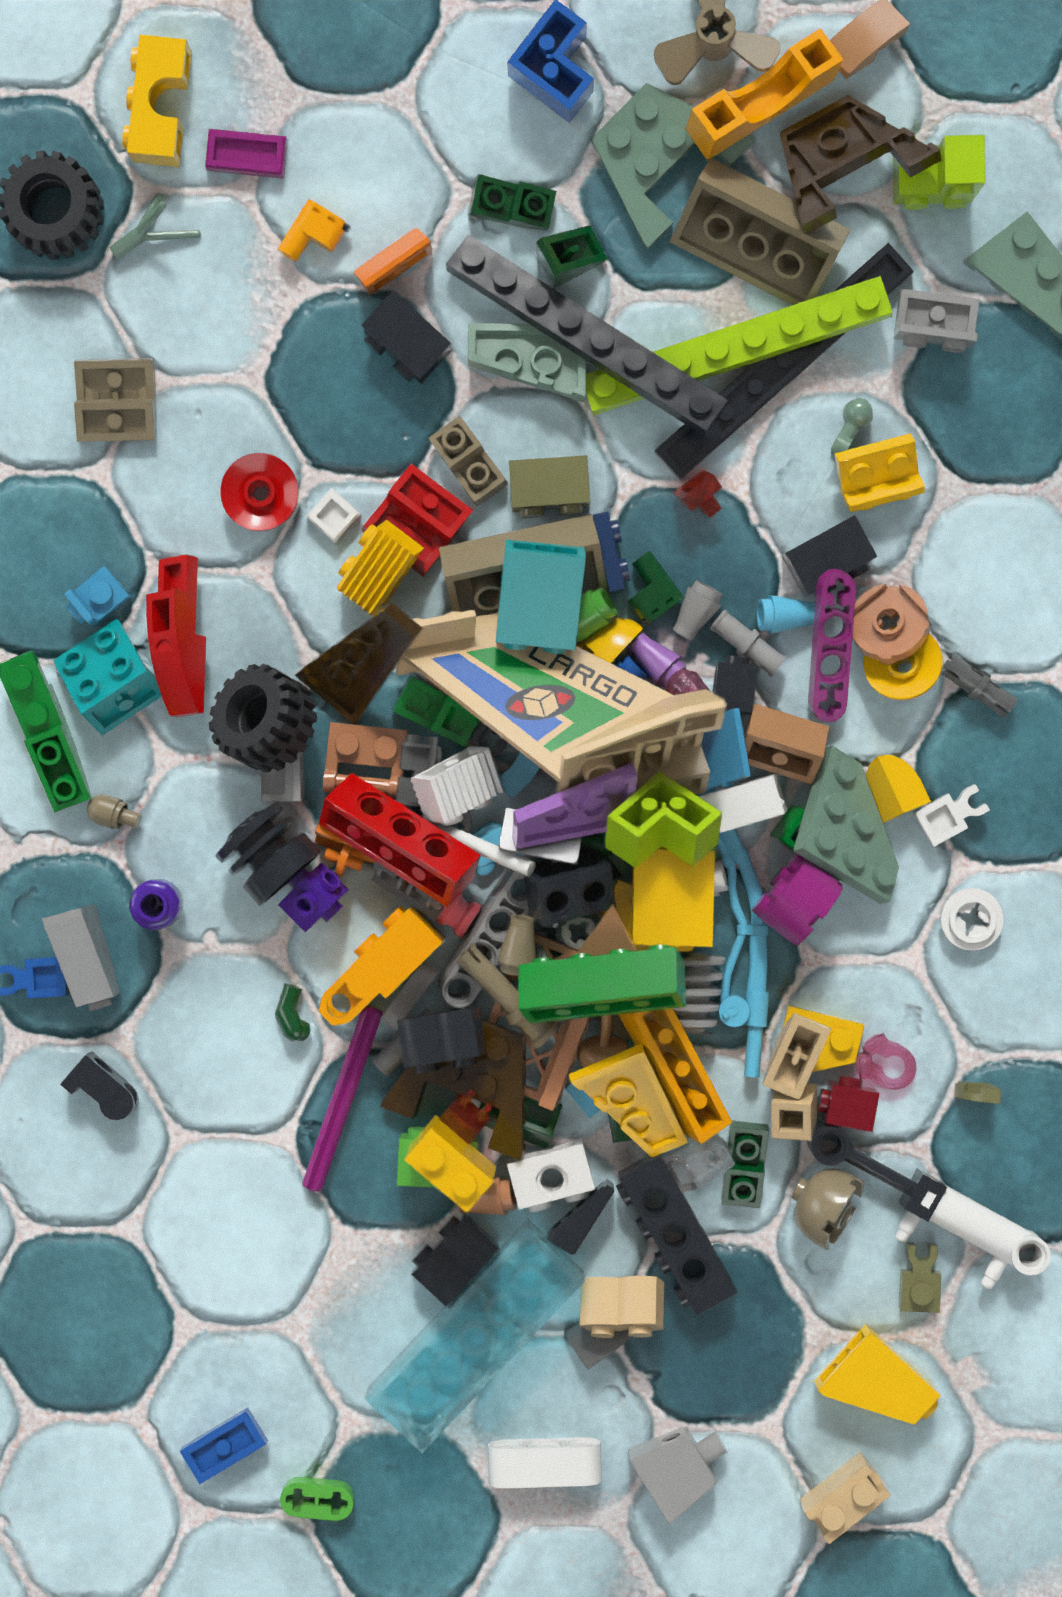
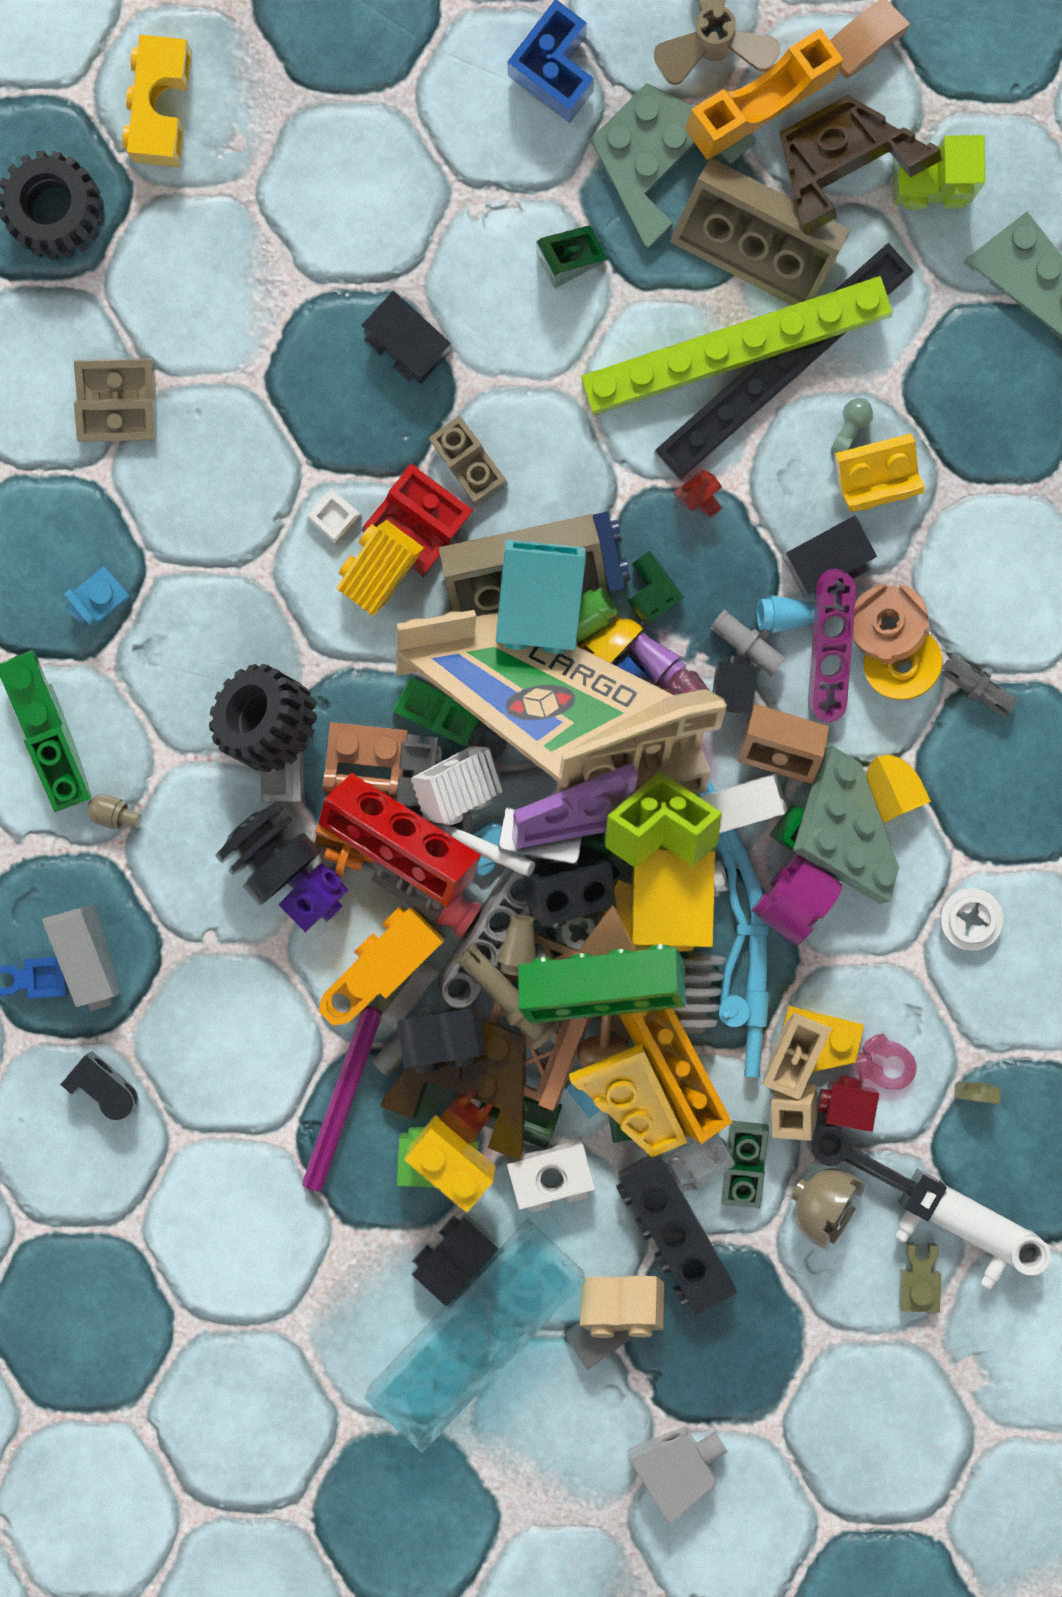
(107, 678): teal bracket -> none
(139, 234): sand green plant -> none
(146, 913): dark purple head -> none
(174, 647): red slope -> none
(223, 1445): blue plate -> none
(245, 477): red dish -> none
(246, 153): magenta tile -> none
(287, 1016): dark green arm -> none
(313, 224): light orange piece -> none
(315, 1507): bright green beam -> none
(361, 662): dark brown wing -> none
(393, 261): orange slope -> none
(496, 1199): nougat cone -> none
(512, 203): dark green slope -> none
(518, 775): medium azure piece -> none
(526, 357): sand green wing -> none
(544, 1462): white beam -> none
(549, 485): olive brick -> none
(576, 1224): black slope -> none
(586, 335): black plate -> none
(697, 608): light grey cone -> none
(726, 752): dark azure piece -> none
(845, 1497): tan brick -> none
(878, 1380): yellow slope -> none
(936, 320): light grey bracket -> none
(946, 817): white plate -> none

